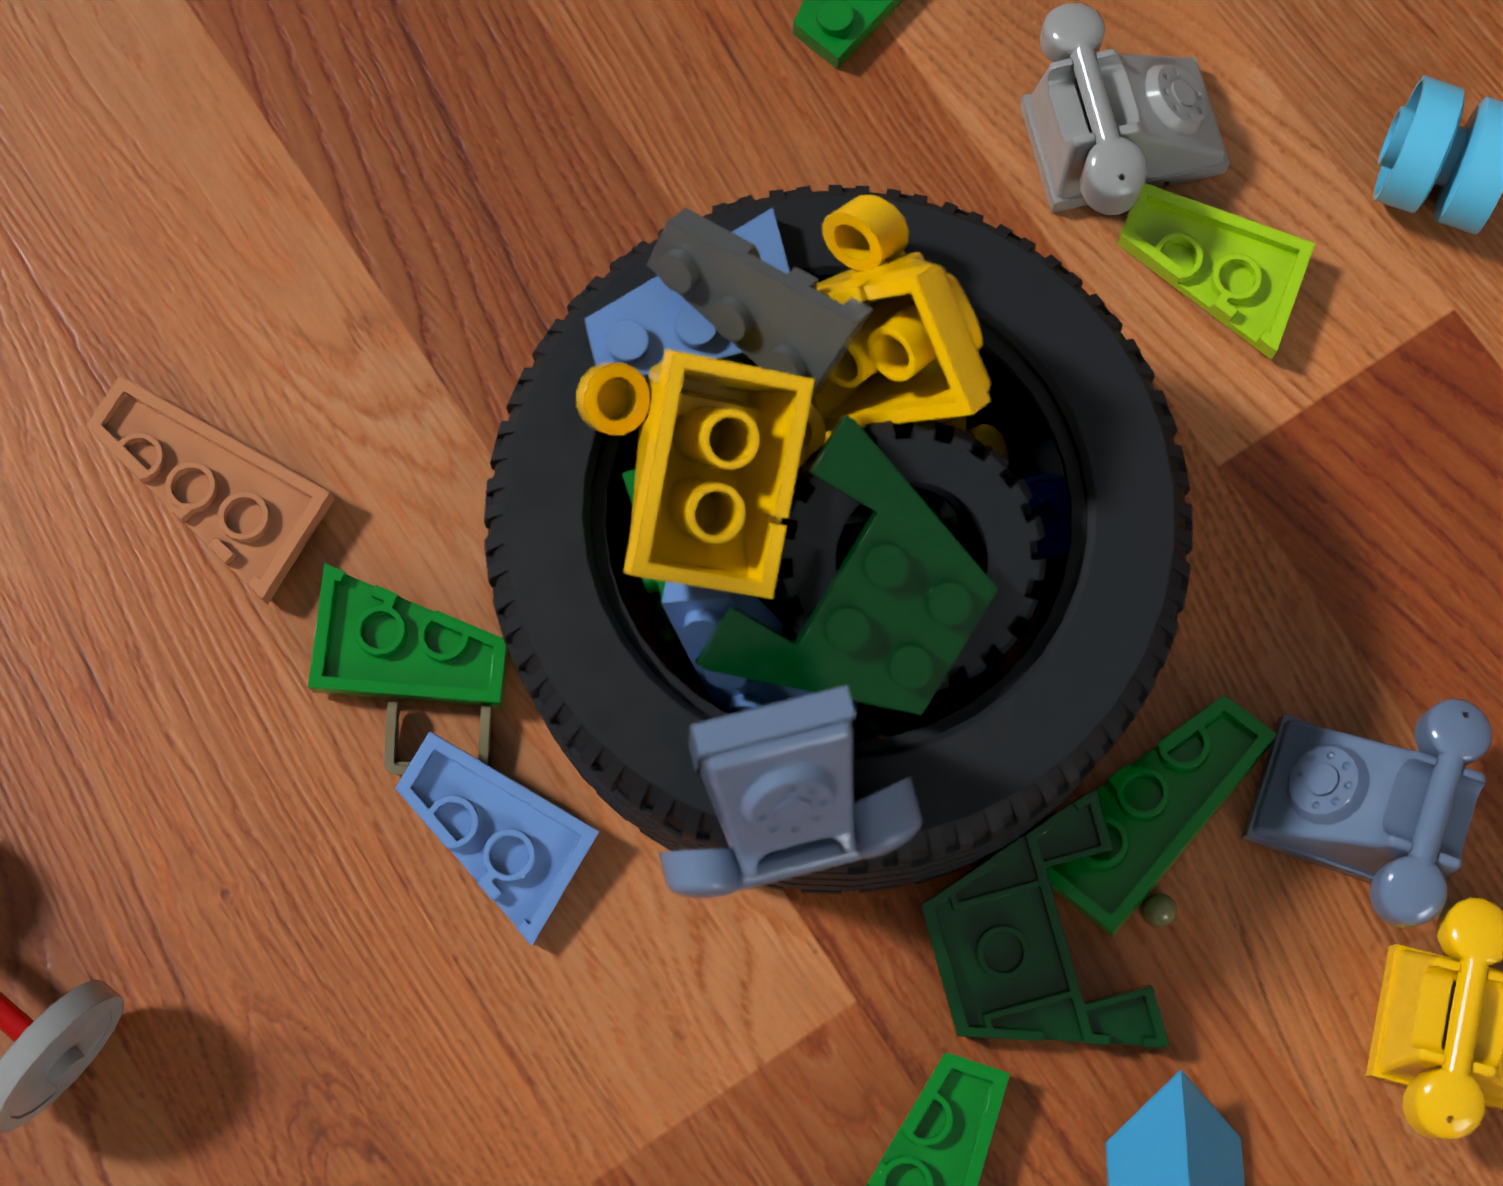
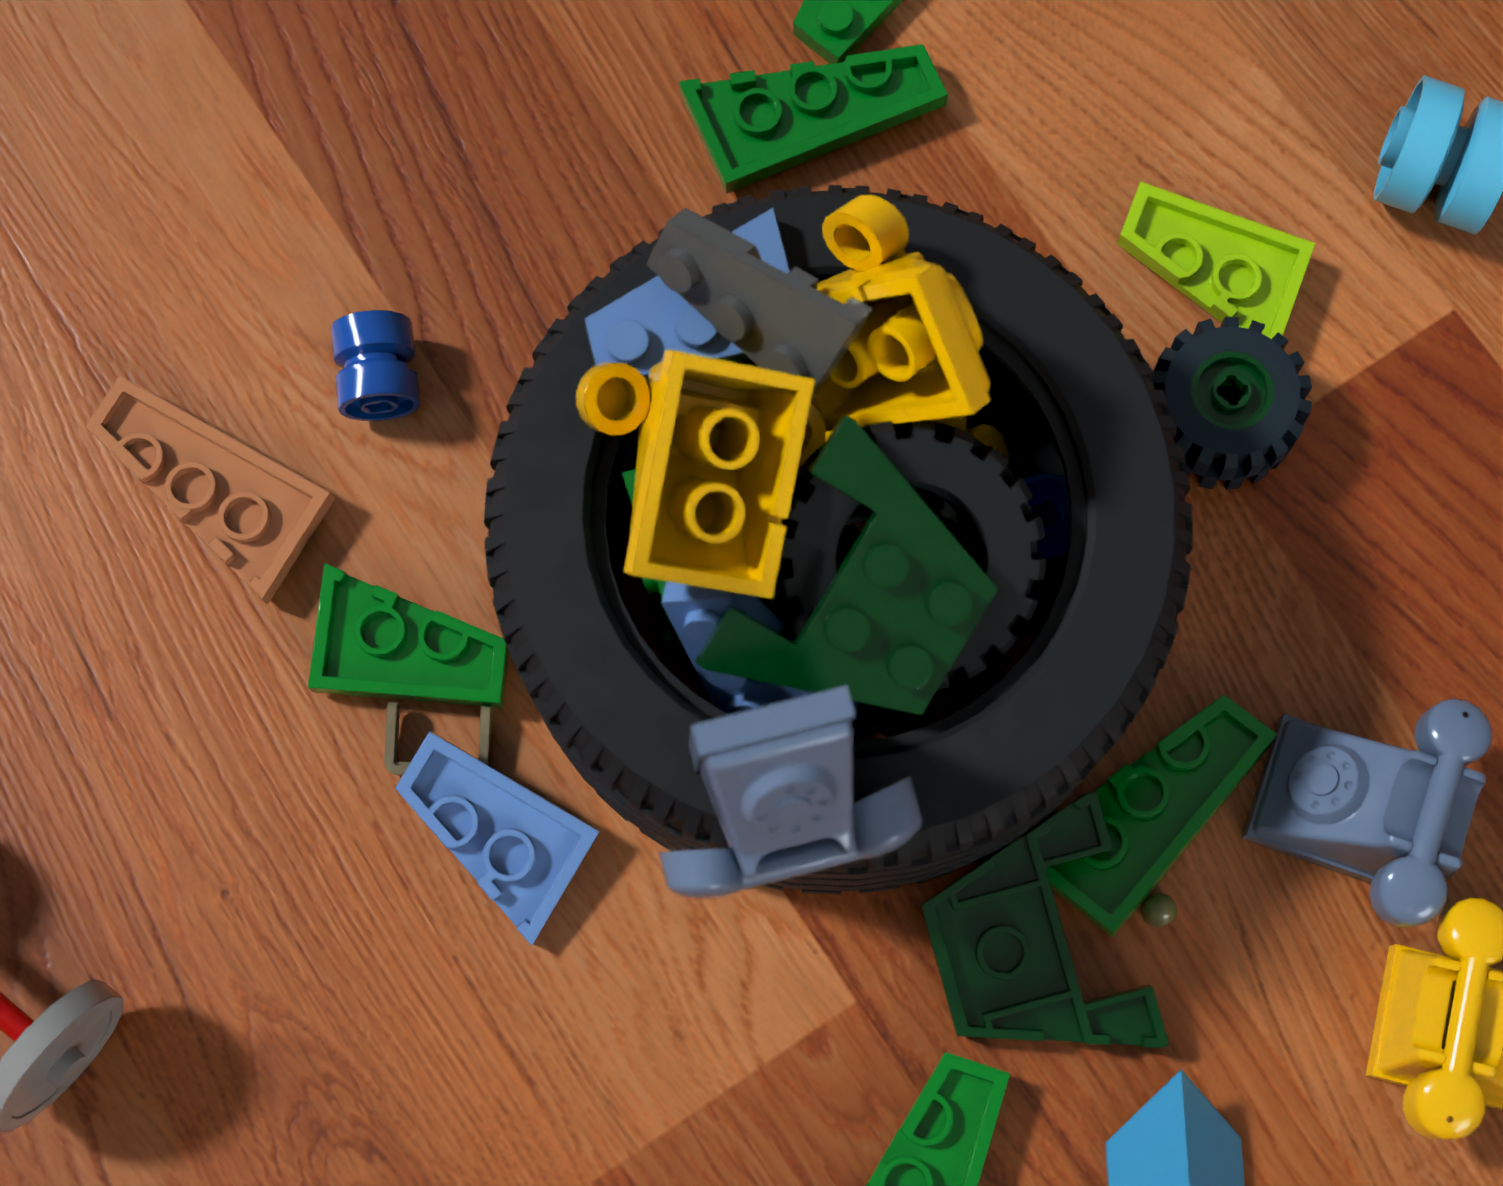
(375, 357): none -> blue wheel
(795, 115): none -> green wing
(1115, 118): light grey piece -> none
(1233, 400): none -> black wheel

